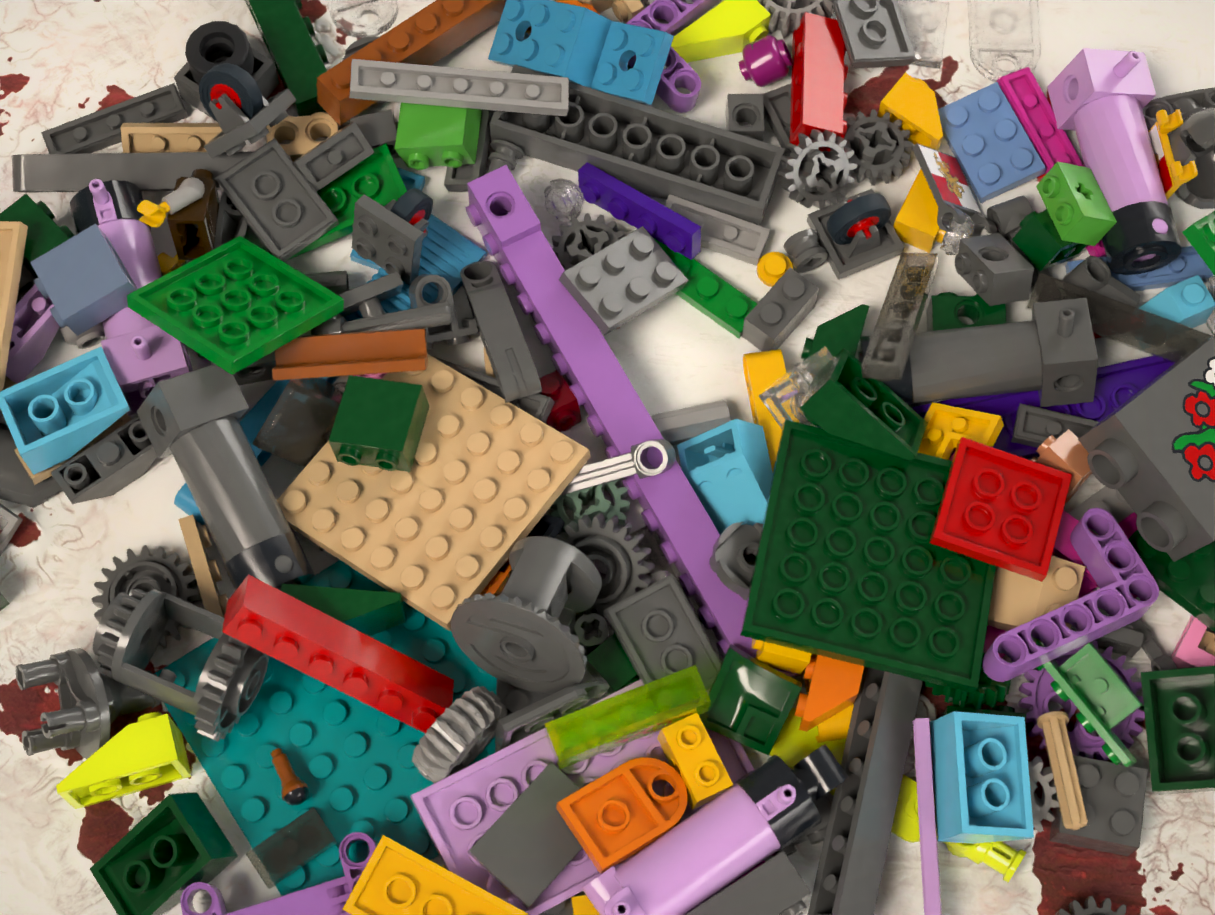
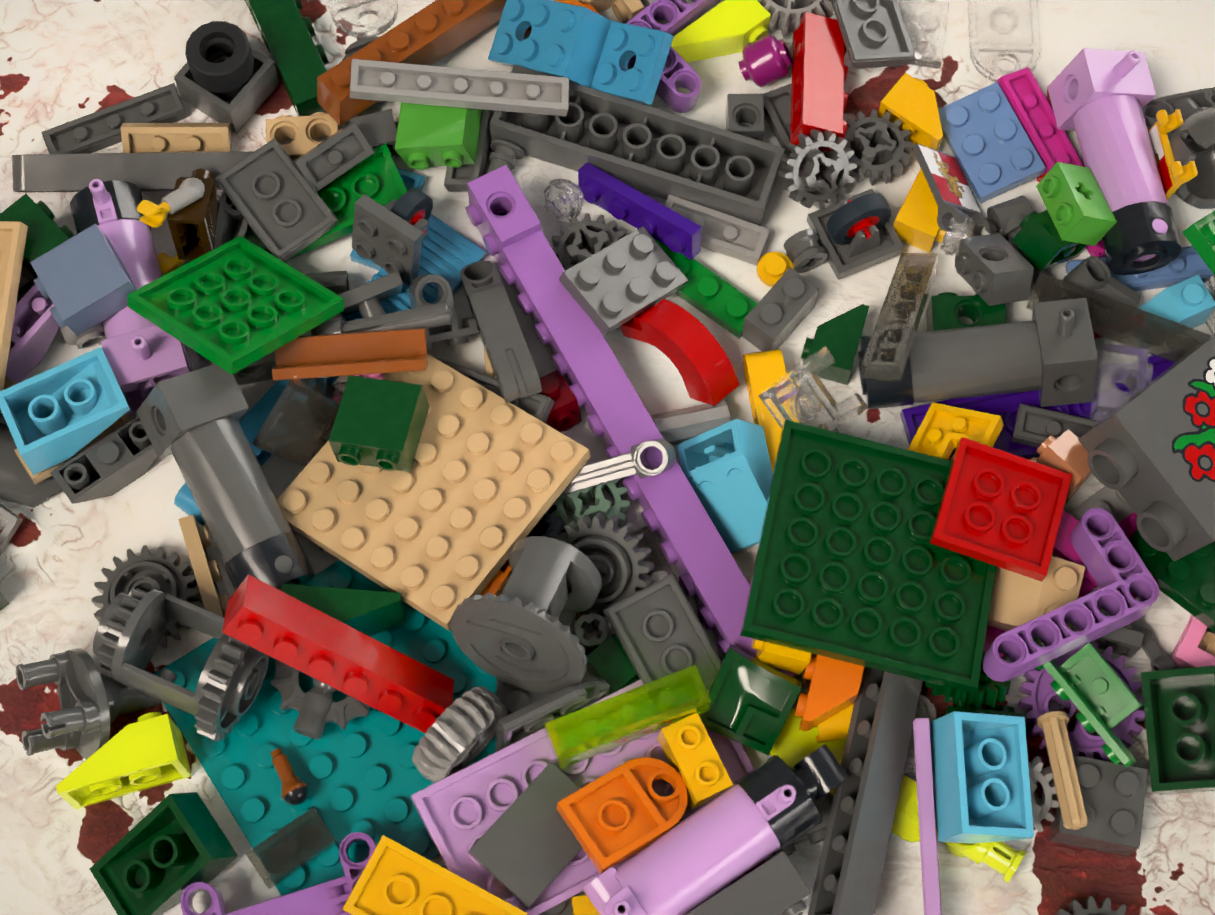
(239, 108): plate -> none
(316, 705): none -> dark grey animal
(690, 348): none -> red arch
(728, 556): dark grey plate -> none
(862, 409): dark green slope -> none
(1118, 365): none -> clear brick

